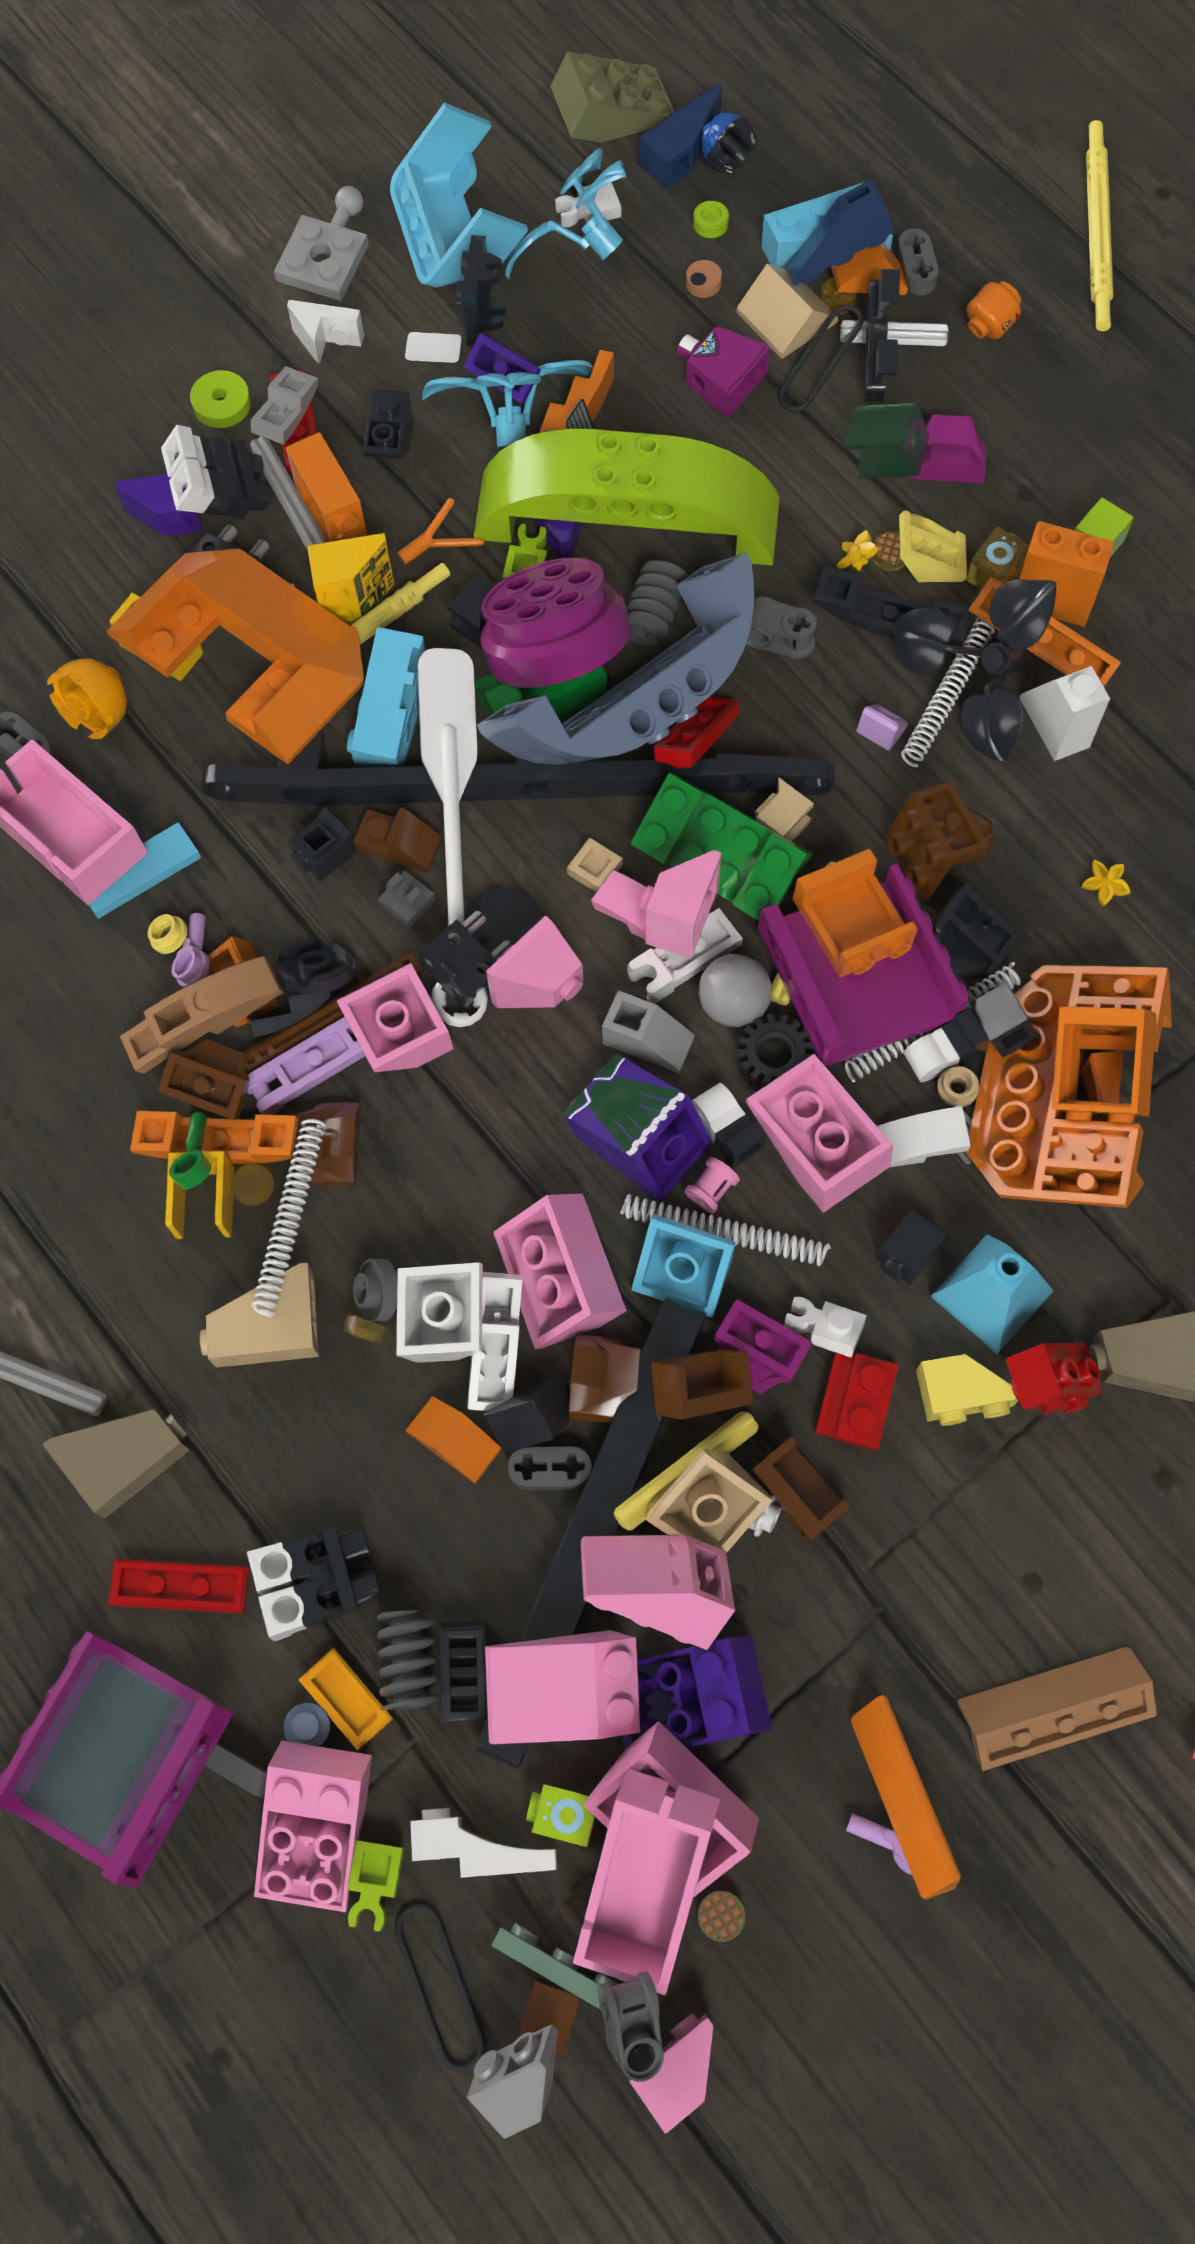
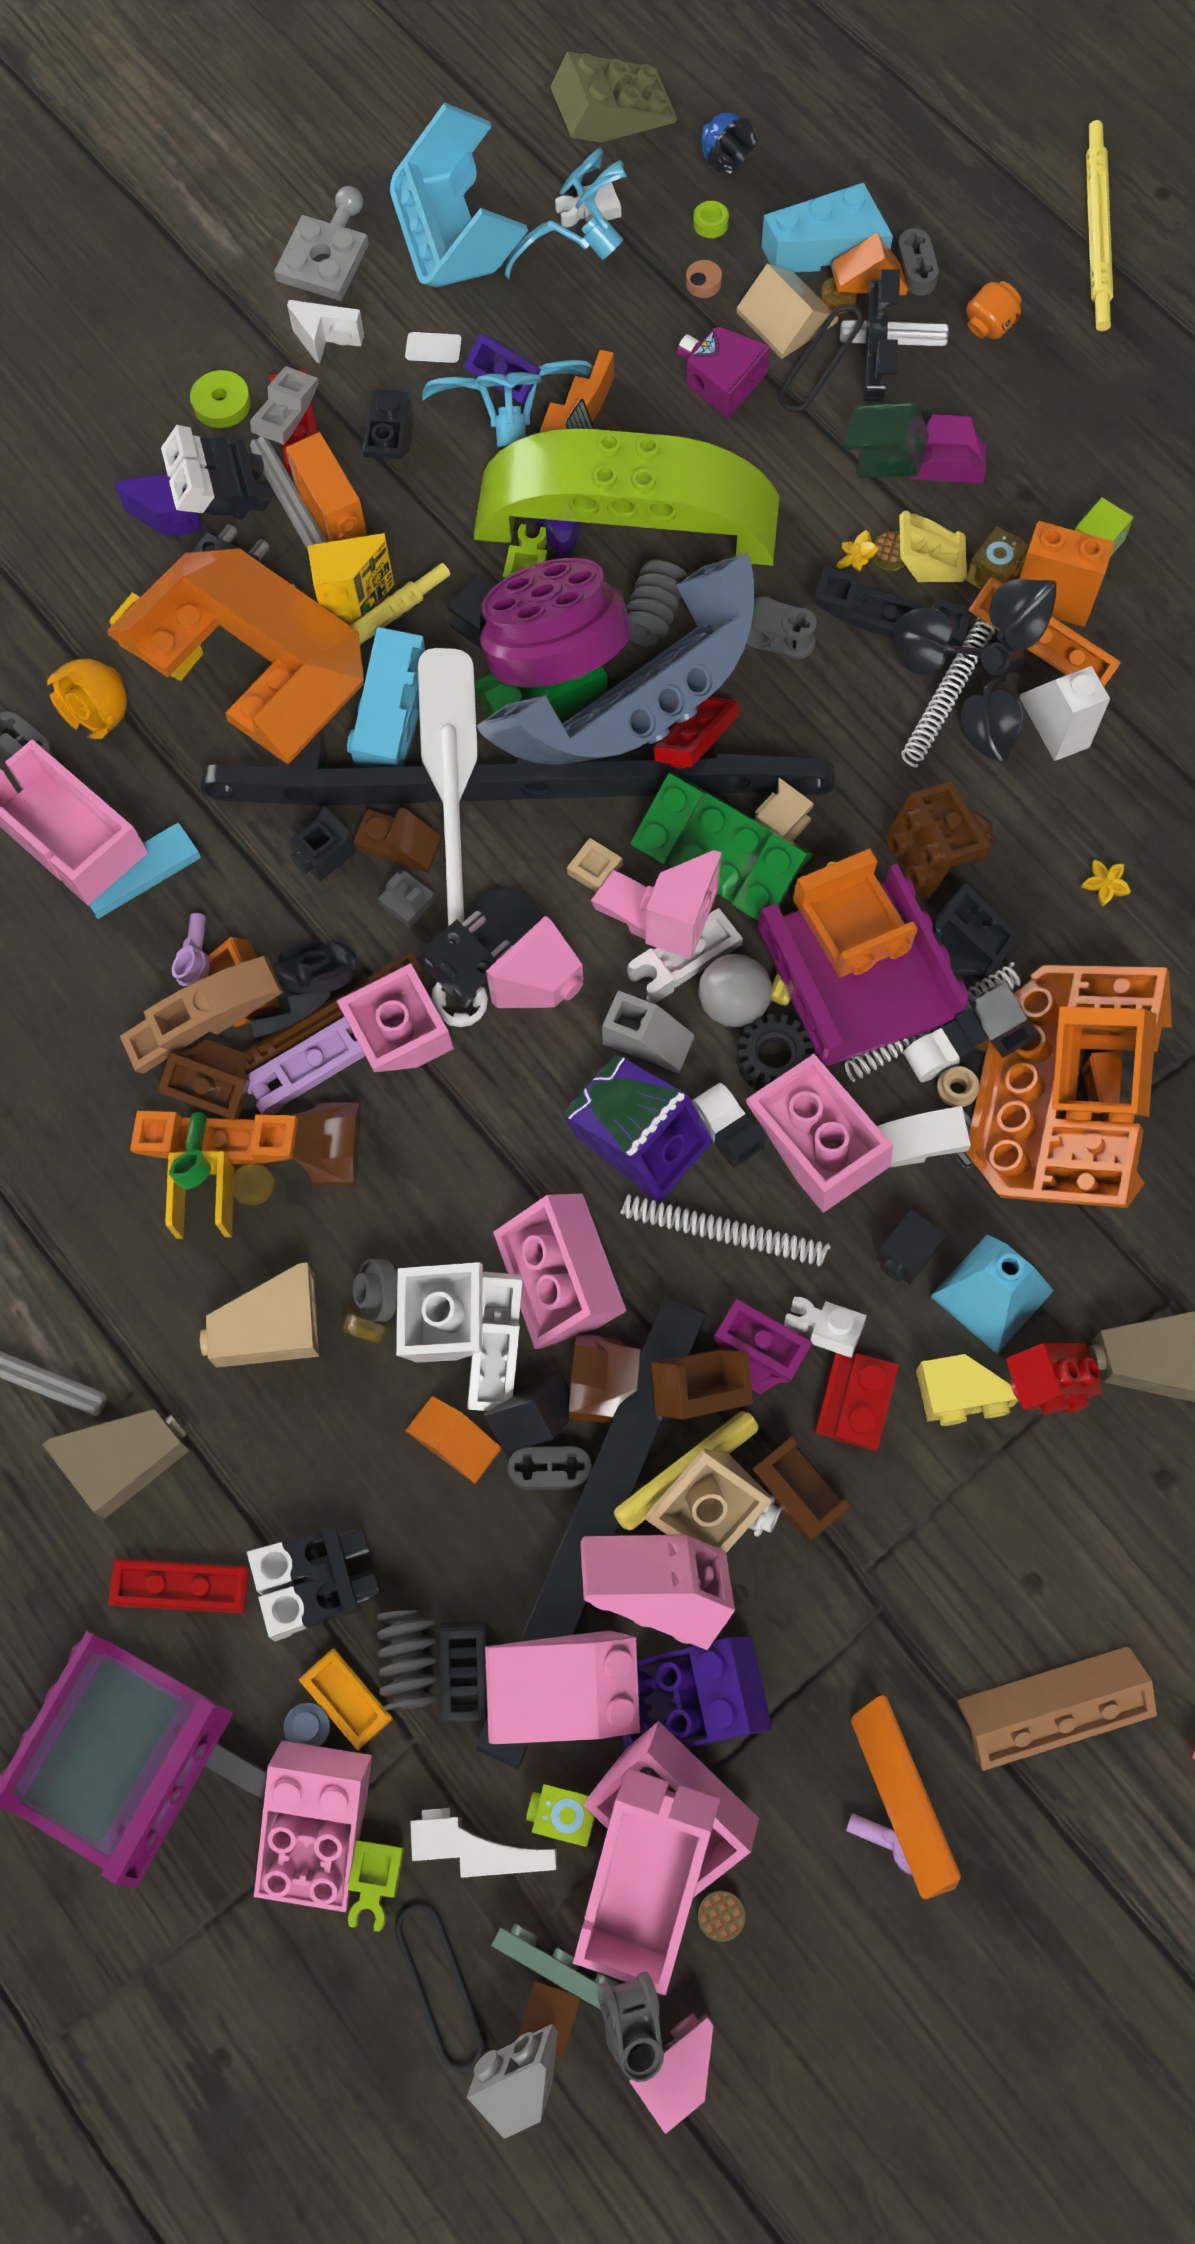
(167, 933): light yellow plate -> none
(306, 1161): white piece -> none
(426, 541): orange plant -> none
(477, 309): black piece -> none
(675, 144): dark blue slope -> none
(683, 1264): medium azure slope -> none
(712, 1185): bright pink bush -> none
(851, 224): dark blue slope -> none
(881, 726): lavender slope -> none

